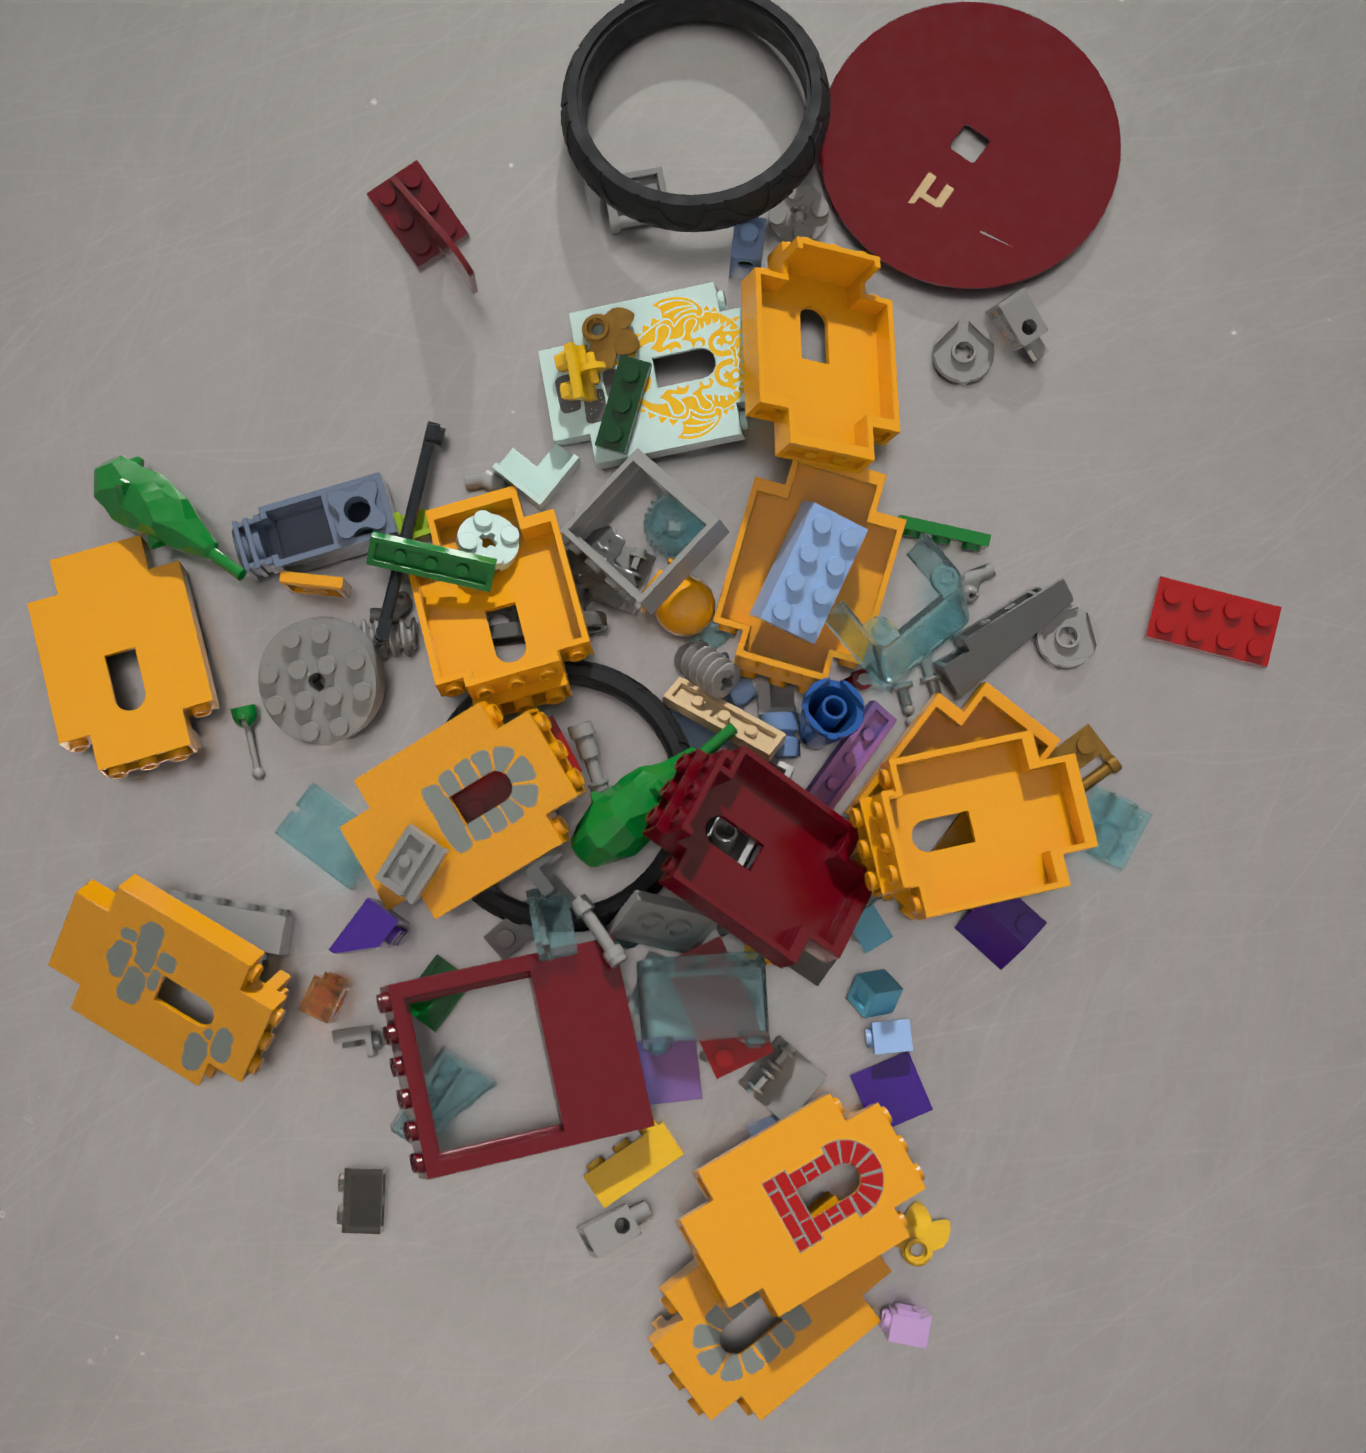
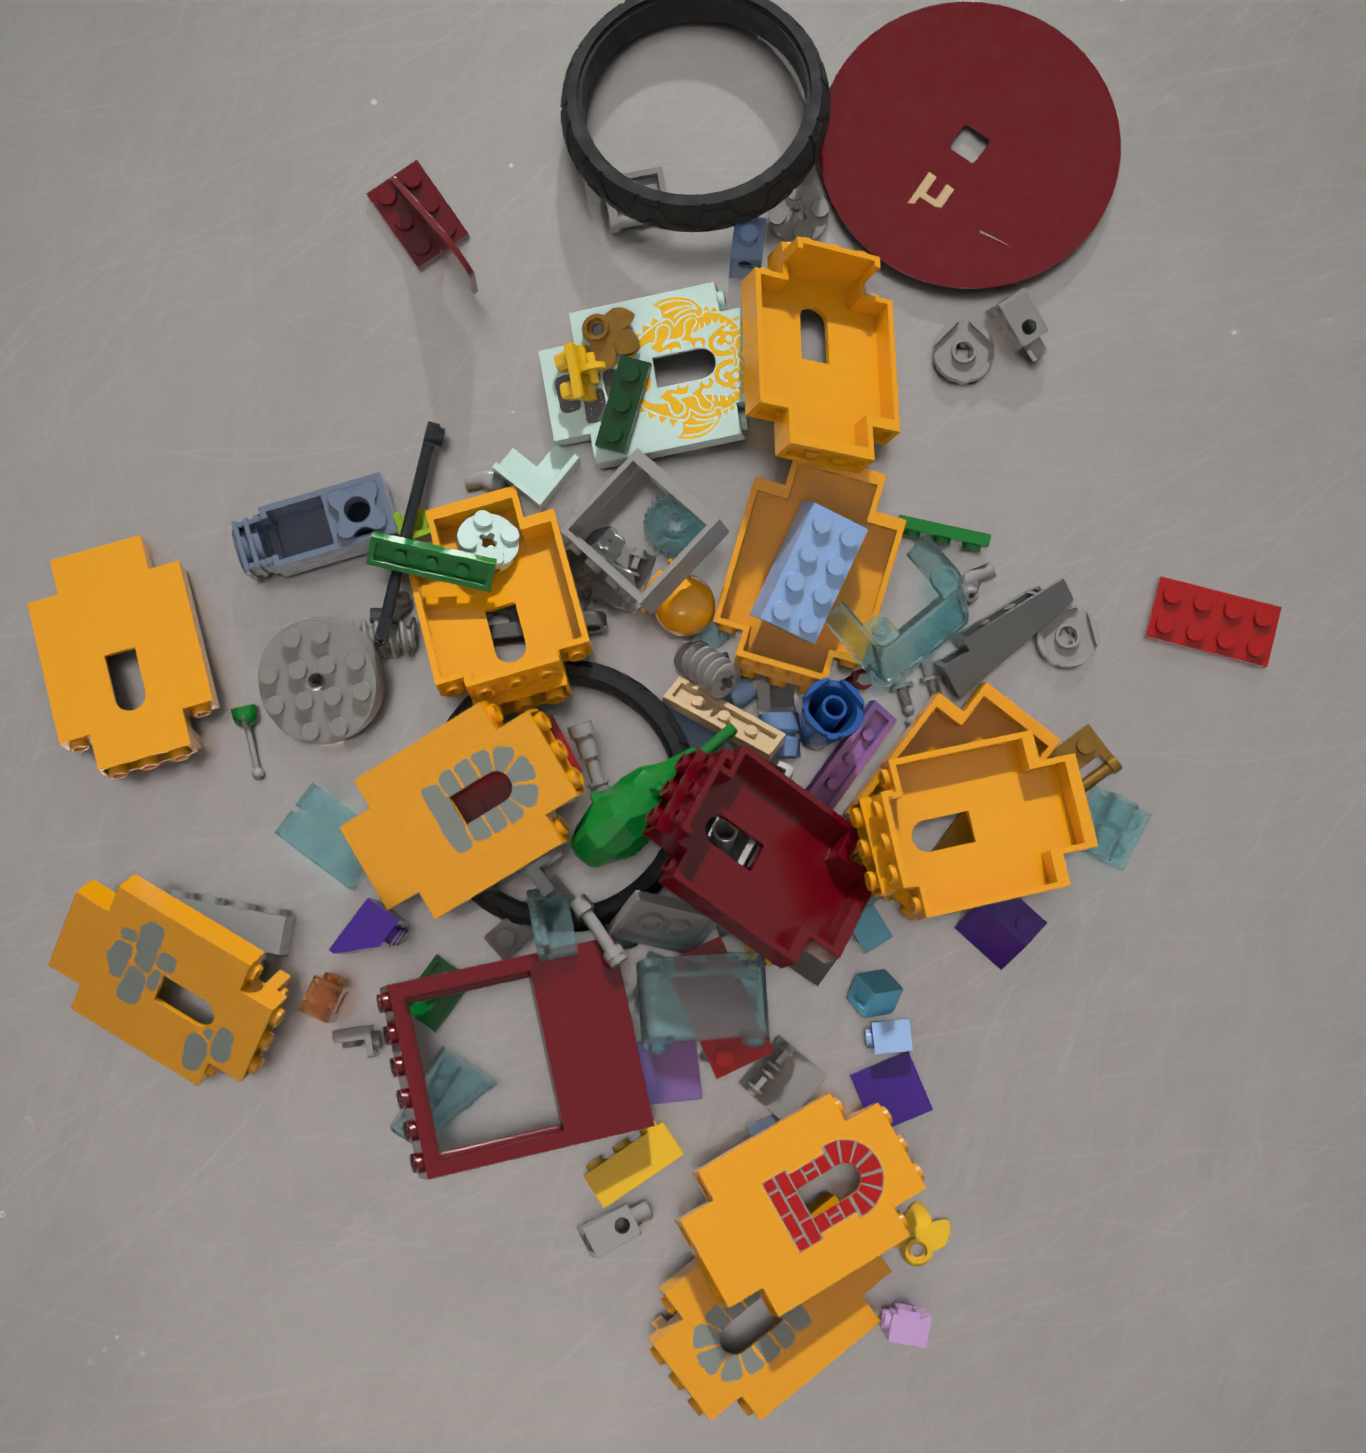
(157, 510): green piece -> none
(315, 584): light orange tile -> none
(362, 1199): clear smoke brick -> none
(411, 864): light grey plate -> none

